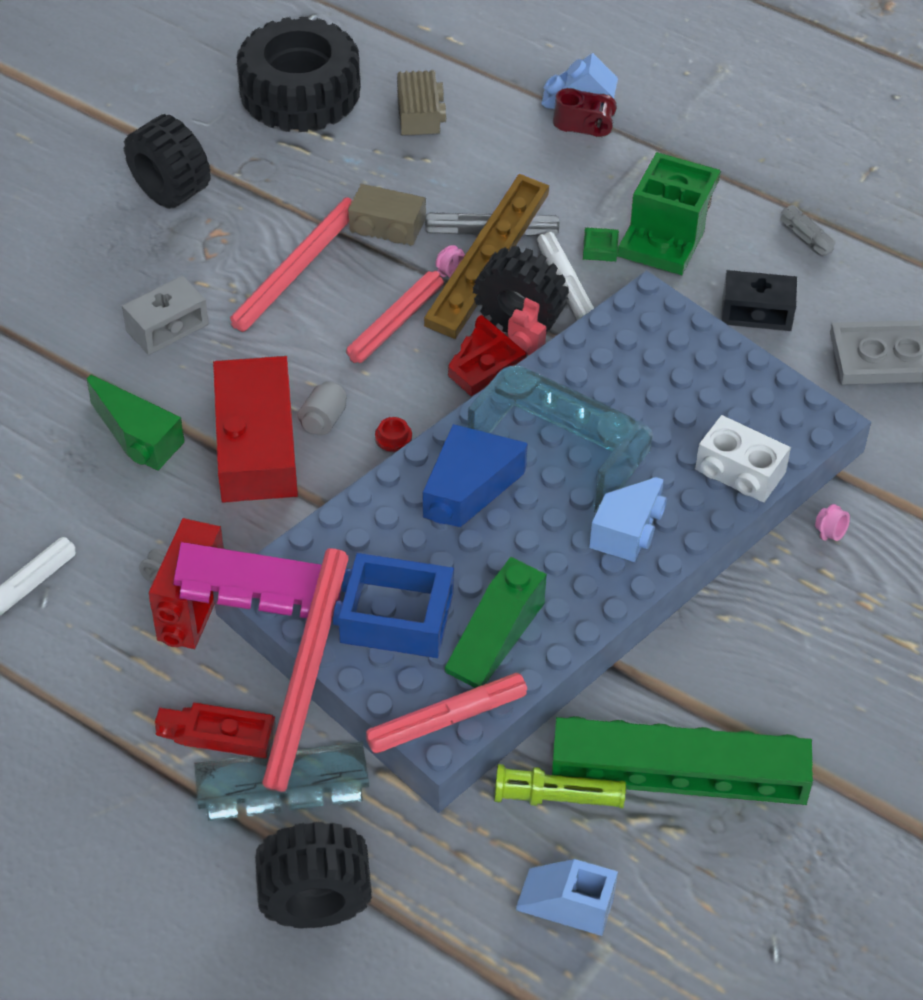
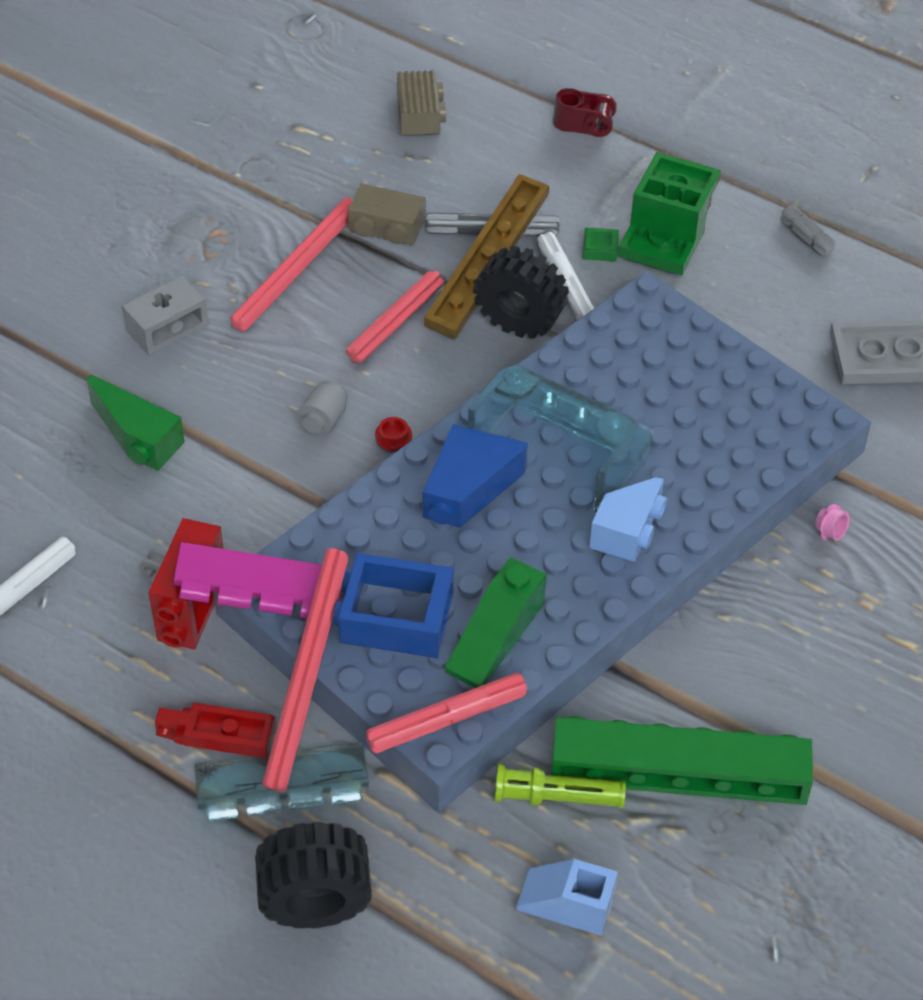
(167, 161): black tyre -> none
(254, 429): red brick -> none
(299, 74): black tyre -> none
(448, 260): bright pink plate -> none
(483, 357): red wing -> none
(525, 329): coral plate -> none
(584, 75): light blue slope -> none
(742, 458): white brick -> none
(759, 300): black brick -> none

